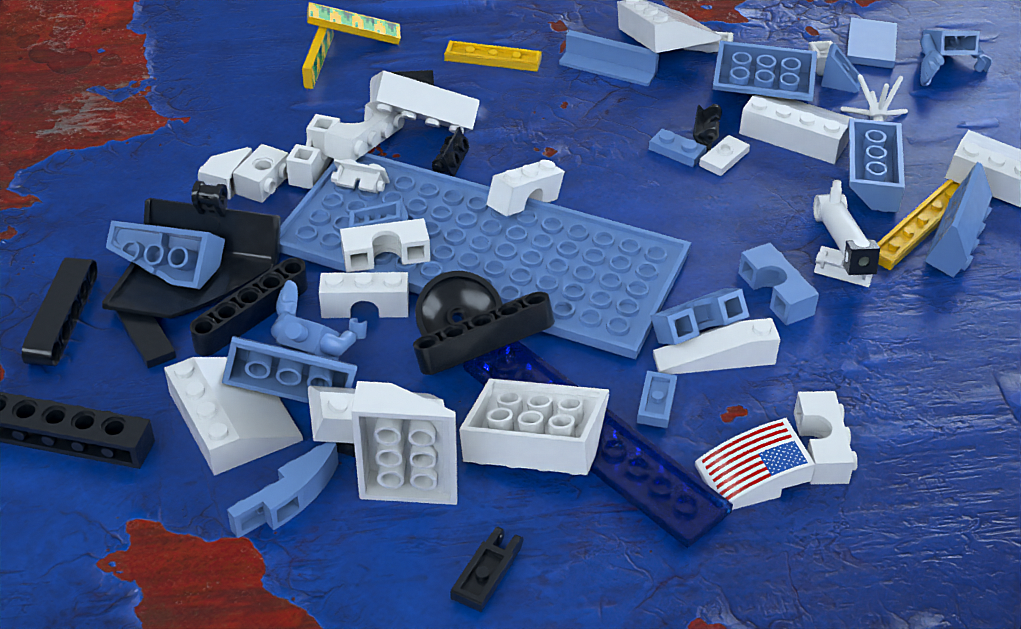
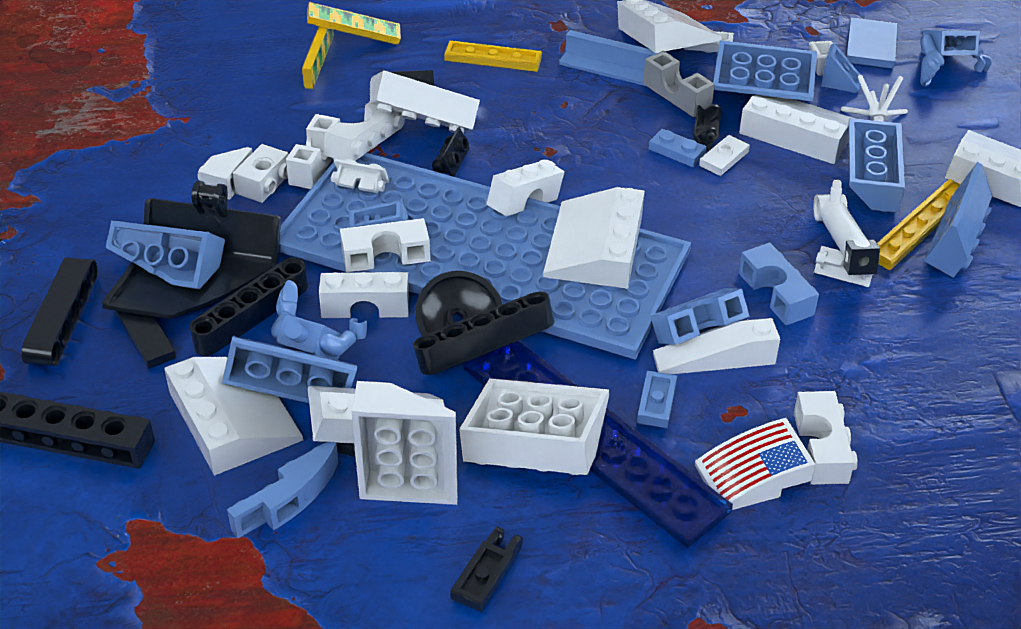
(596, 238): none -> white slope
(664, 78): none -> light grey arch

